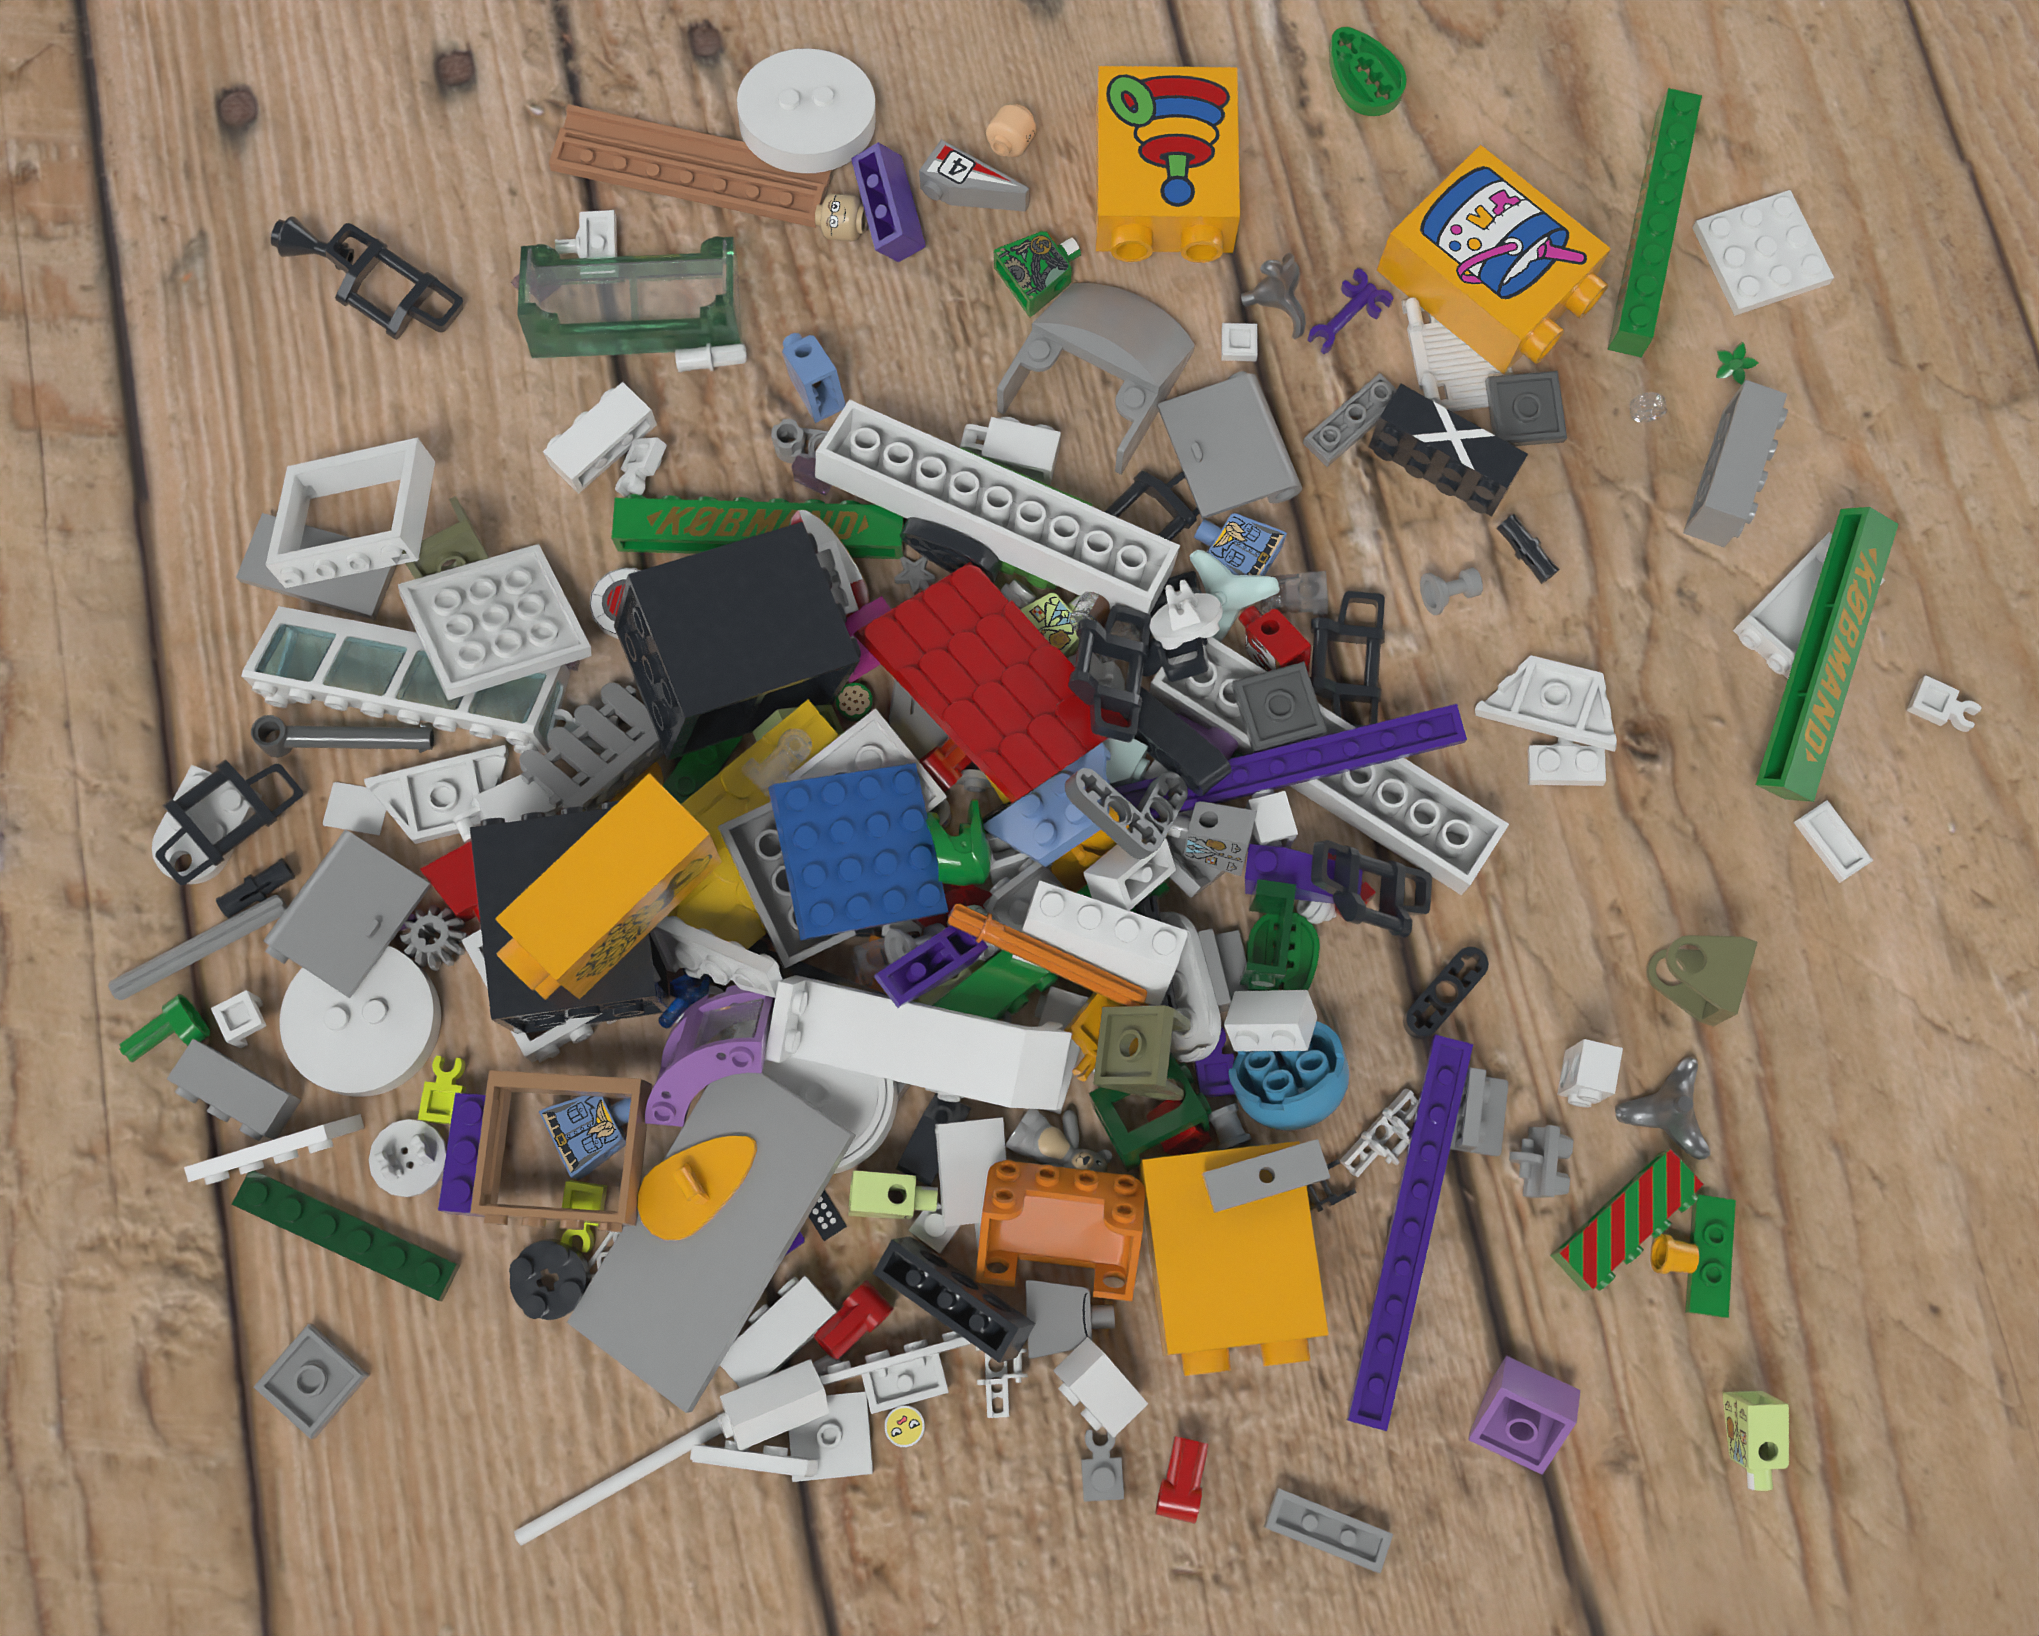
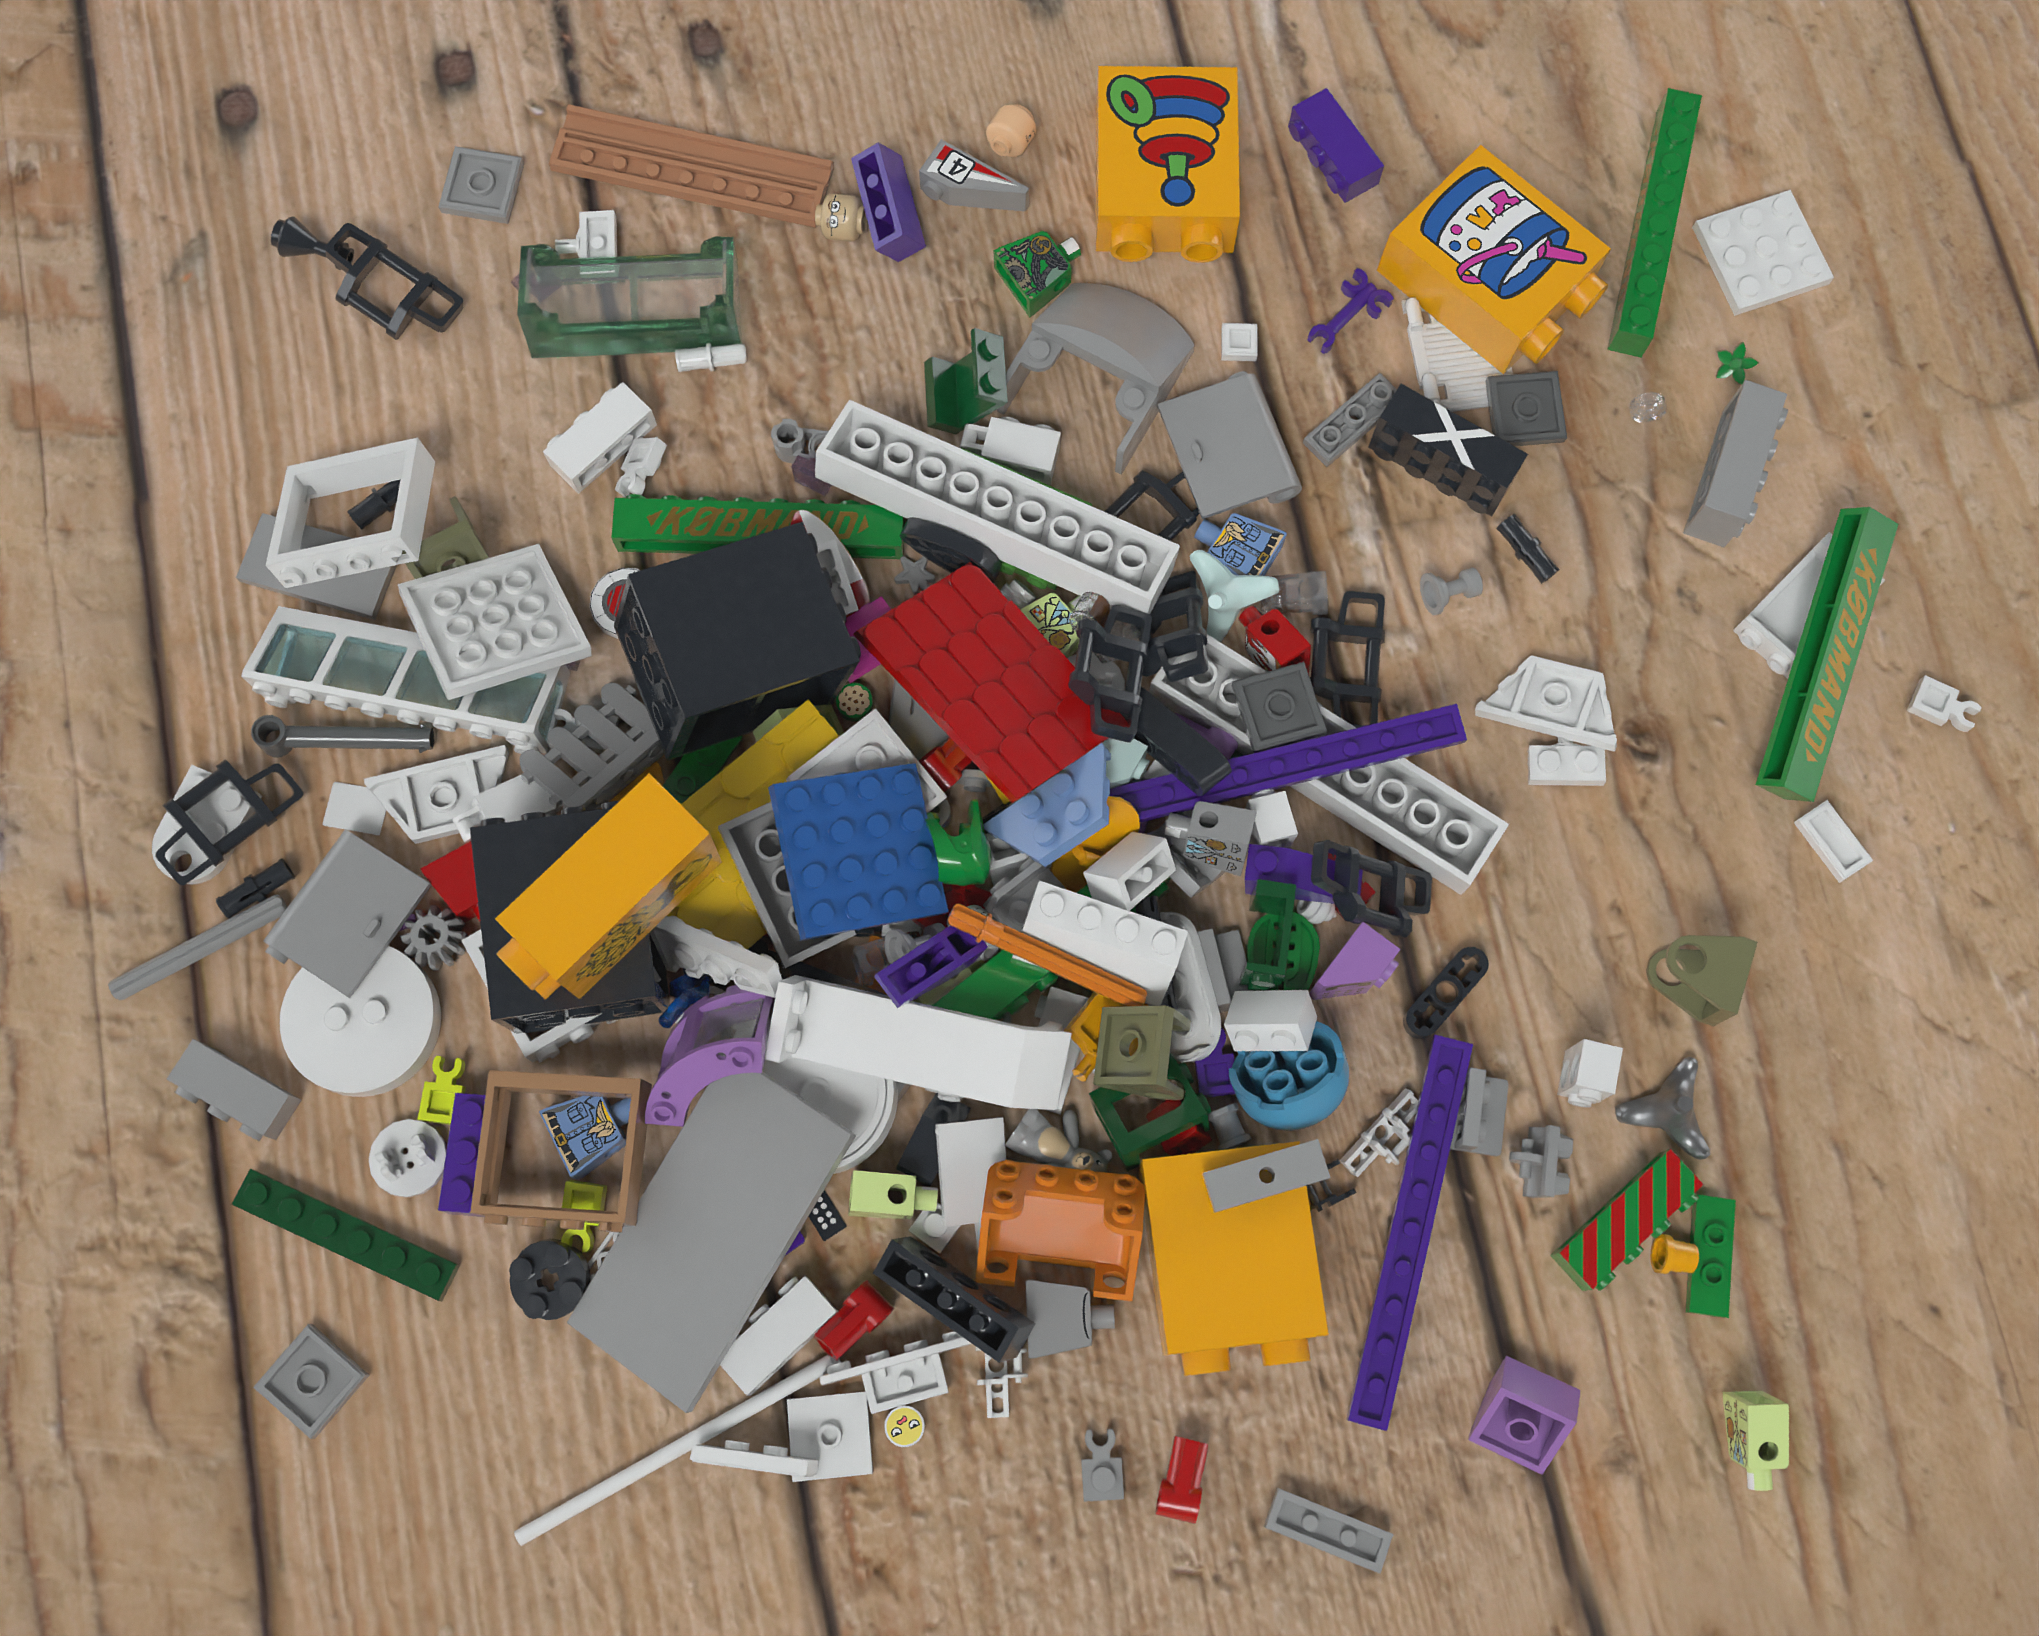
(178, 1017): green piece -> none
(239, 1017): white panel -> none
(280, 1149): white wing -> none
(375, 504): none -> black axle
(481, 185): none -> light grey tile
(694, 1186): light orange shield -> none
(773, 1405): white brick -> none
(790, 753): clear leg -> none
(806, 110): white brick -> none
(807, 365): medium blue torso -> none
(969, 388): none -> dark green panel
(1100, 1387): white brick -> none
(1139, 819): dark grey beam -> none
(1185, 617): white plate -> none
(1278, 291): flat silver piece -> none
(1335, 145): none -> dark purple brick
(1353, 85): green piece -> none
(1360, 964): none -> medium lavender slope

